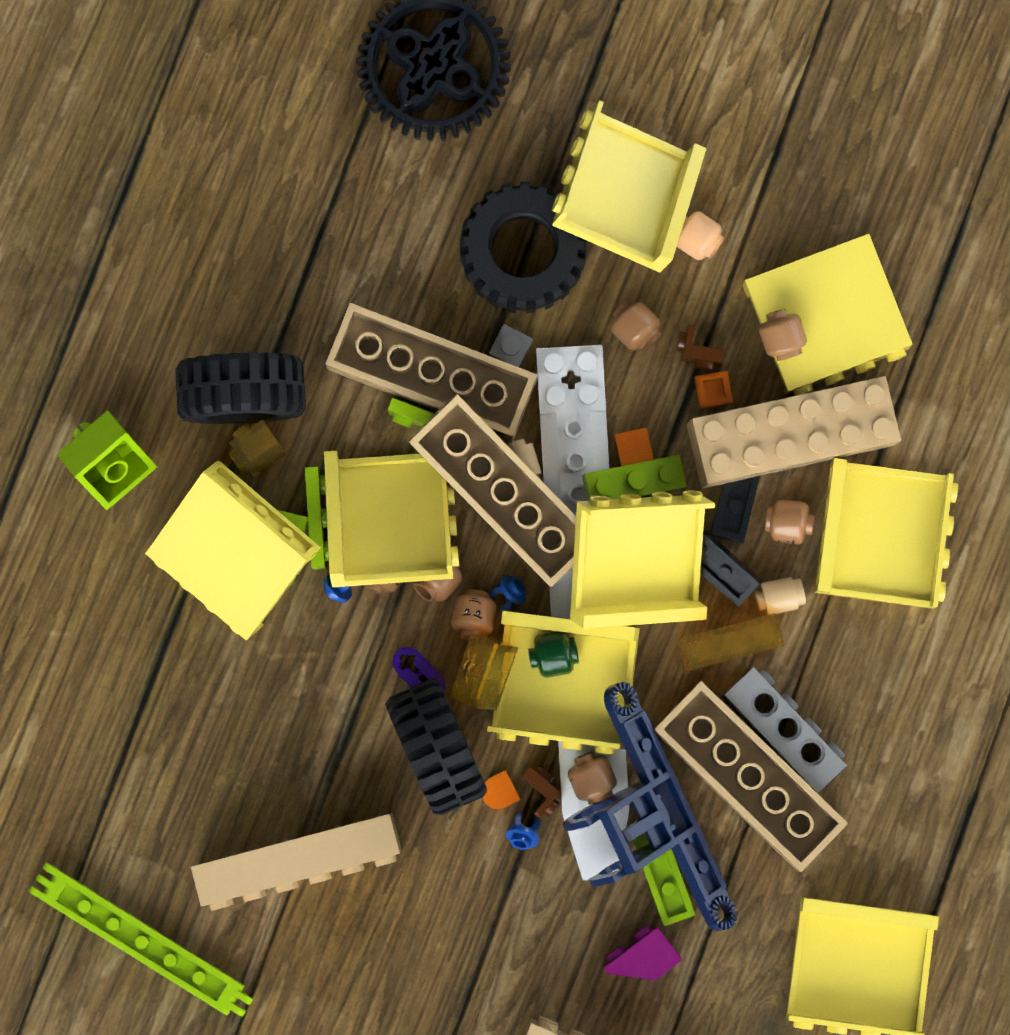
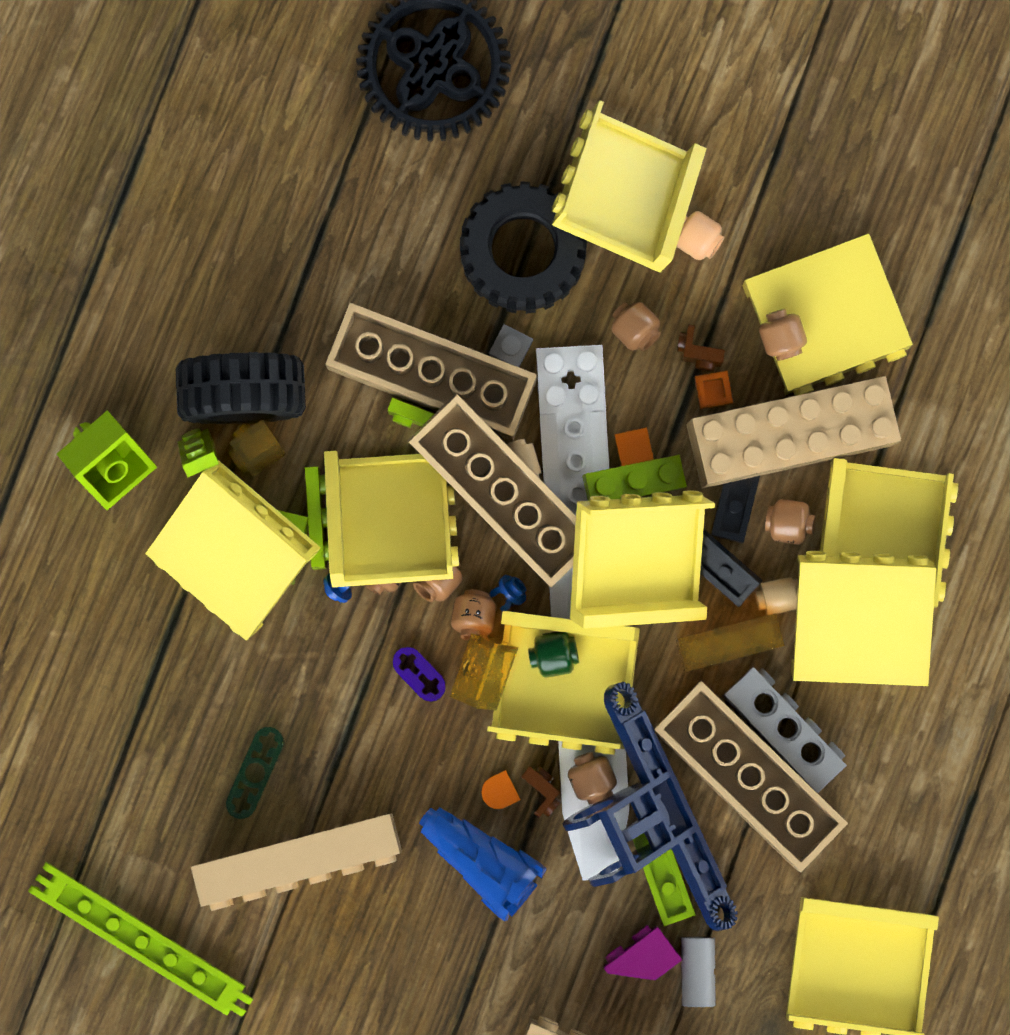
(197, 451): none -> lime plate
(254, 799): none -> clear green beam
(435, 747): black tyre -> none
(487, 864): none -> blue cone
(521, 836): blue plate -> none
(698, 971): none -> light grey pin
(864, 619): none -> light yellow panel

